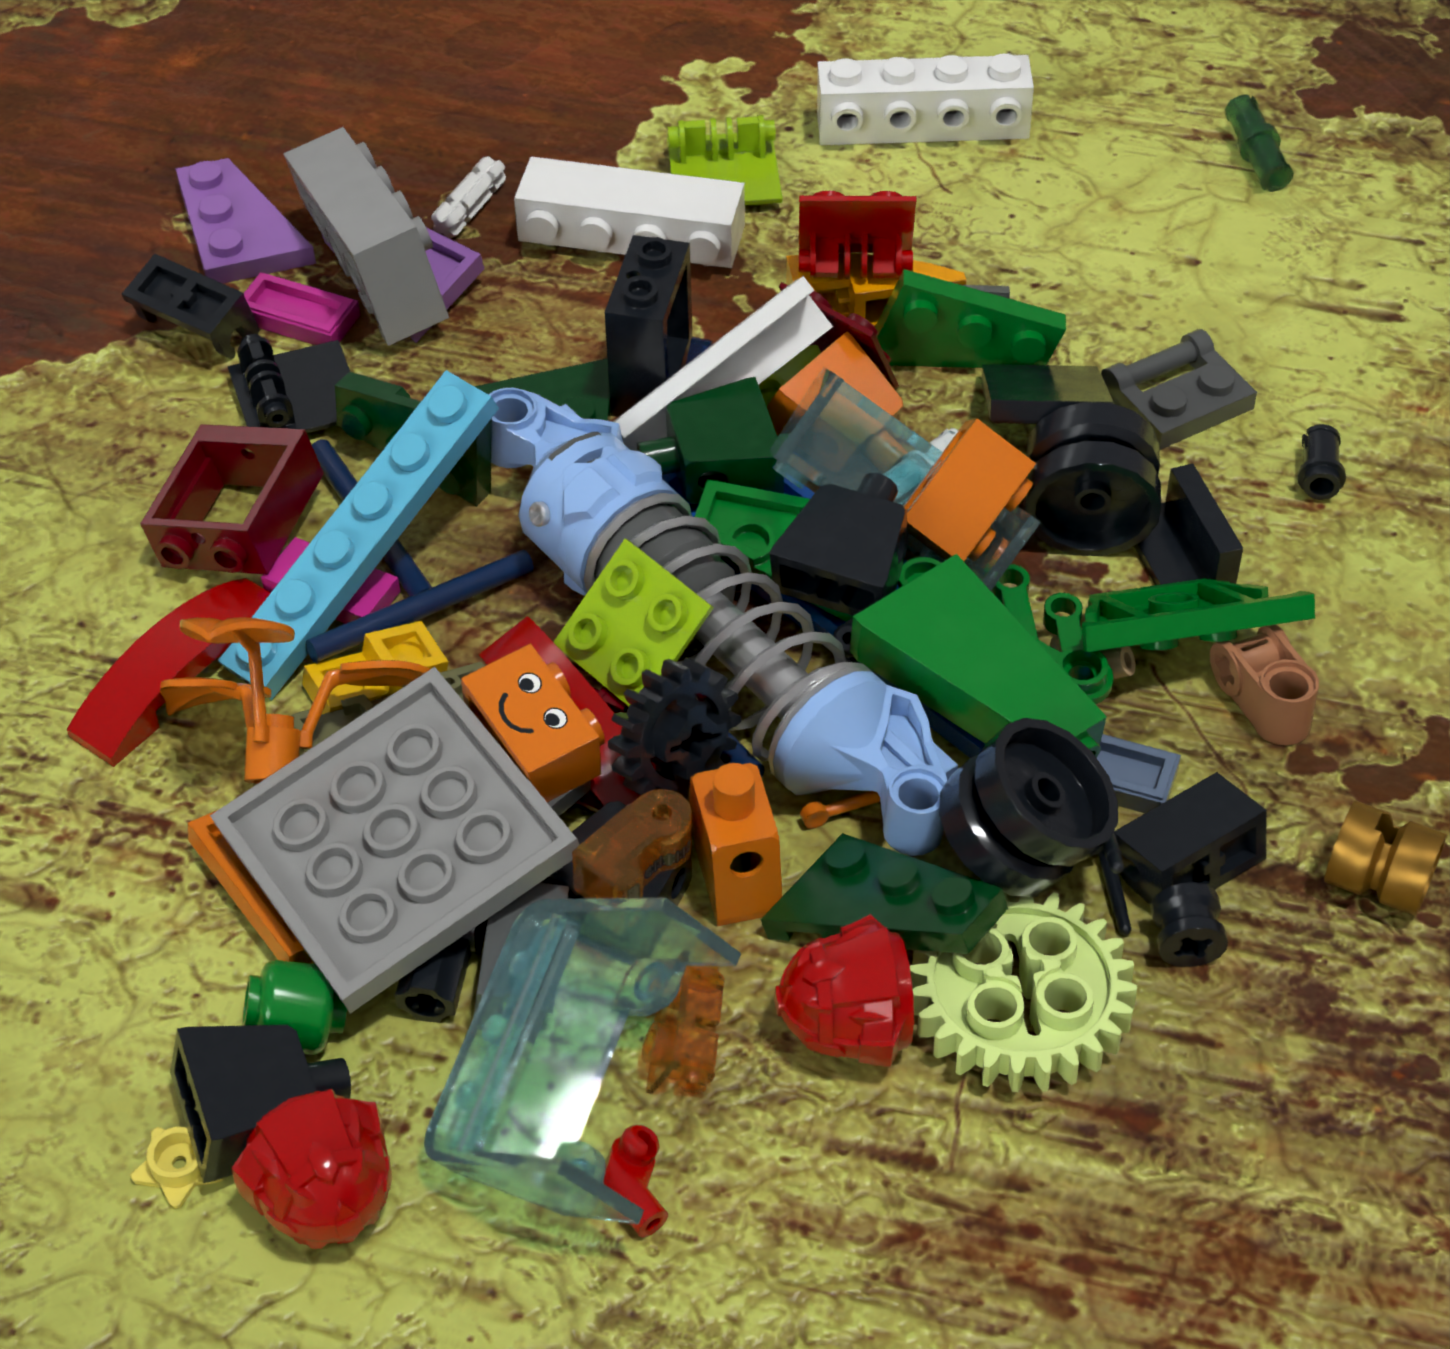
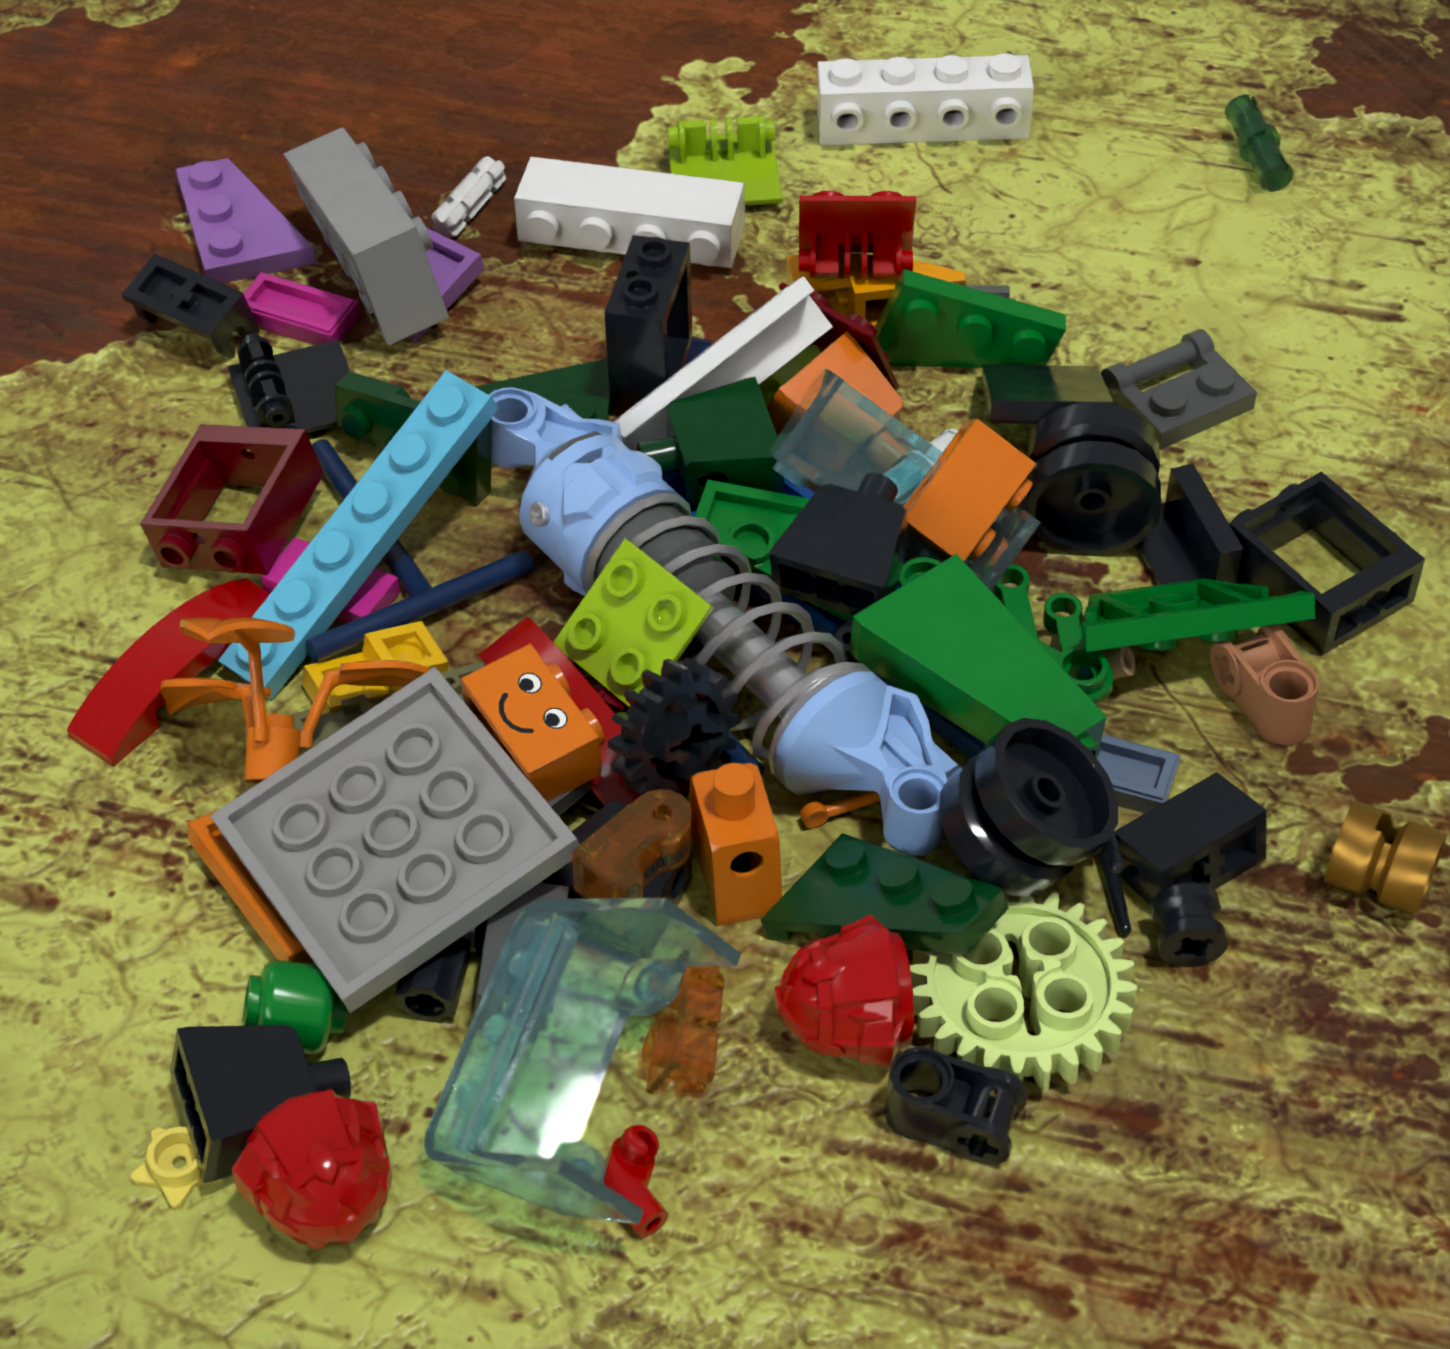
(957, 1104): none -> black piece
(1321, 470): black pin -> none
(1386, 562): none -> black window

